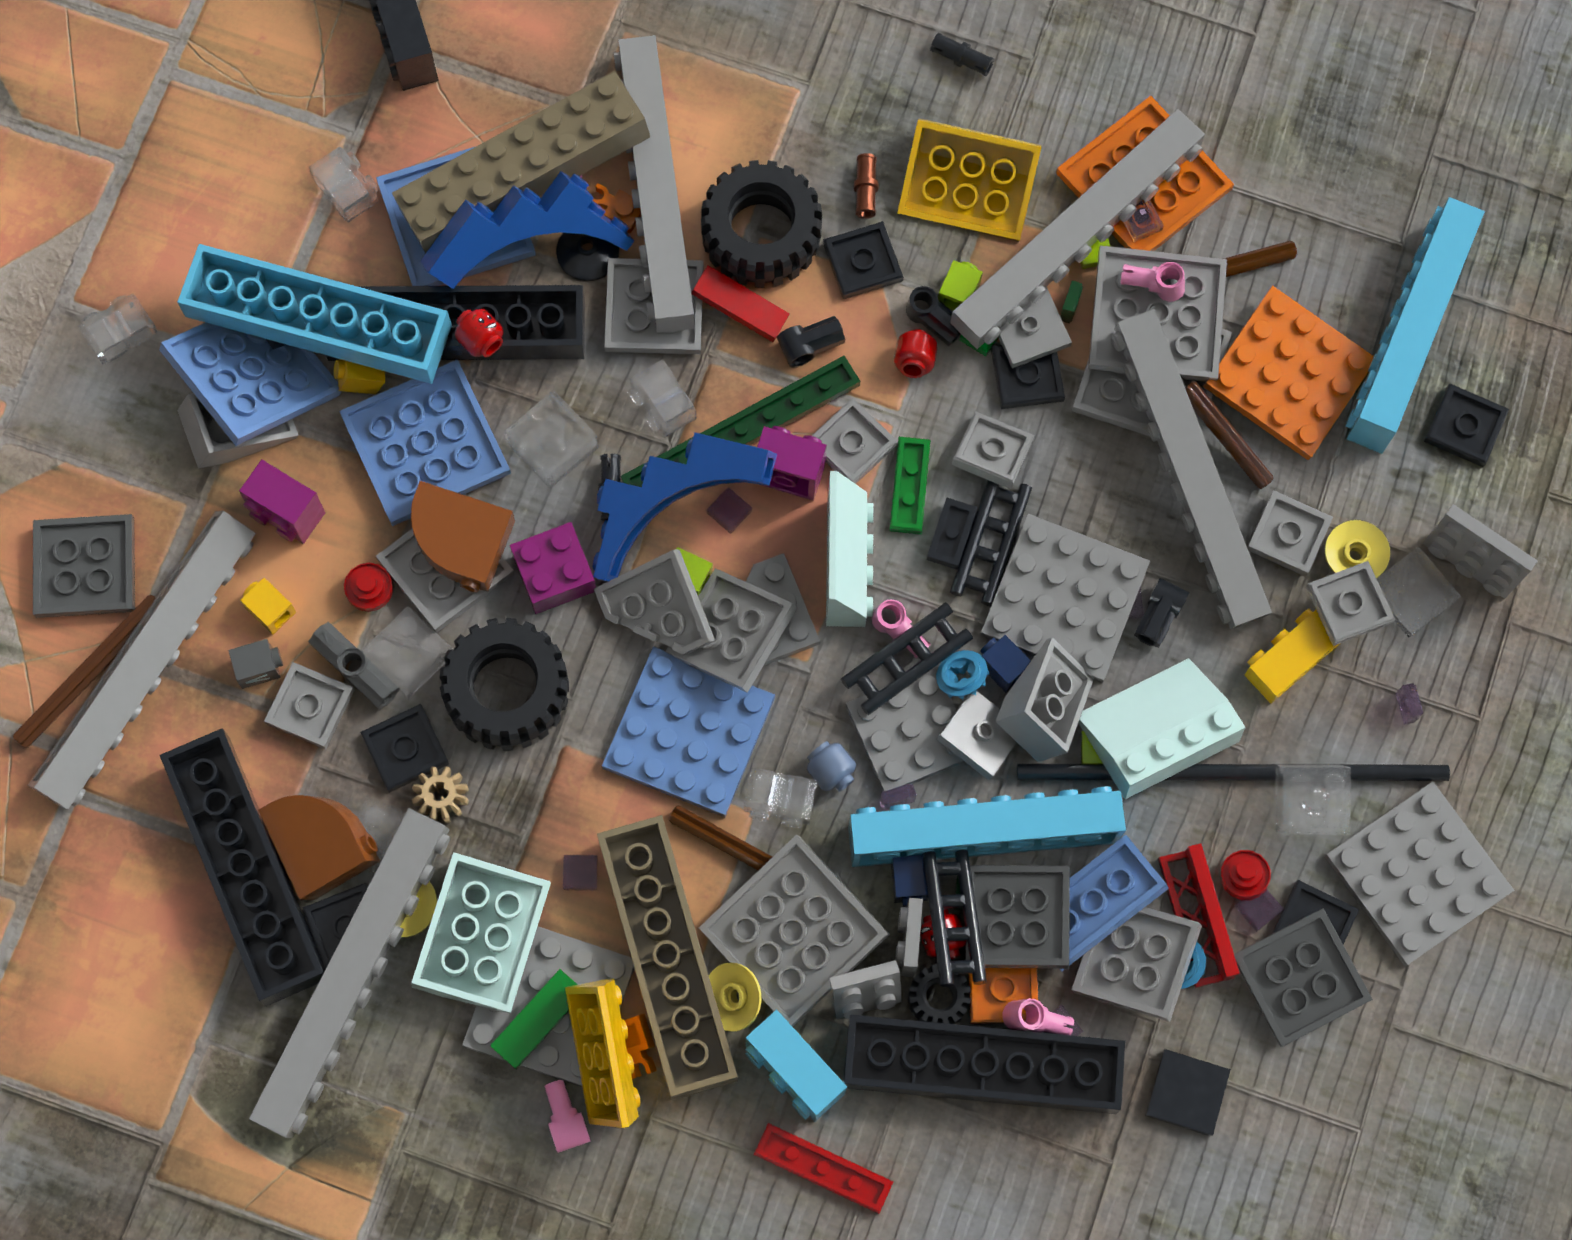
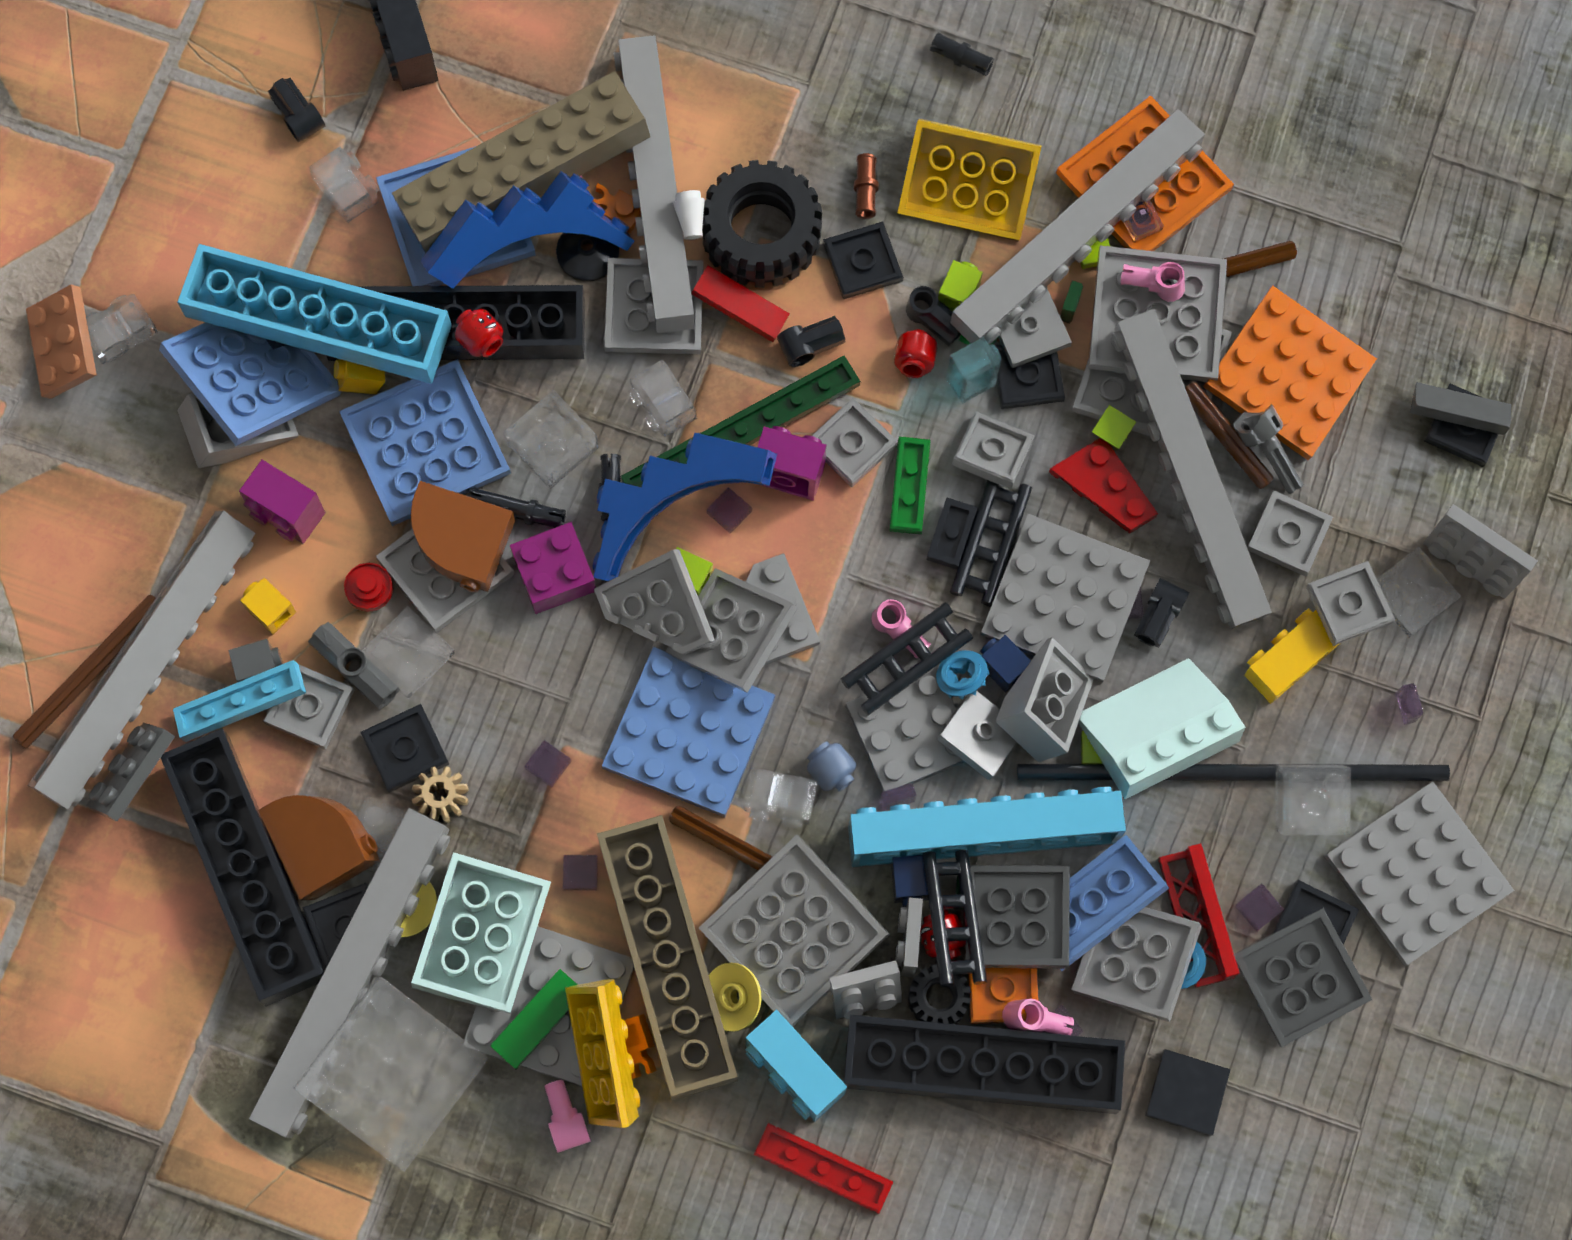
(61, 341): none -> nougat plate
(83, 566): dark grey plate -> none
(129, 770): none -> dark grey plate
(239, 701): none -> medium azure plate
(299, 115): none -> black piece
(391, 1073): none -> clear plate
(494, 643): black tyre -> none
(529, 511): none -> black pin
(547, 763): none -> clear purple tile
(690, 211): none -> white cone
(847, 553): light aqua slope -> none
(973, 369): none -> clear light blue brick
(1106, 483): none -> red wing
(1113, 427): none -> lime tile
(1245, 875): red plate -> none
(1262, 430): none -> dark grey piece
(1358, 537): light yellow dish -> none
(1413, 324): medium azure brick -> none
(1461, 408): none -> dark grey slope

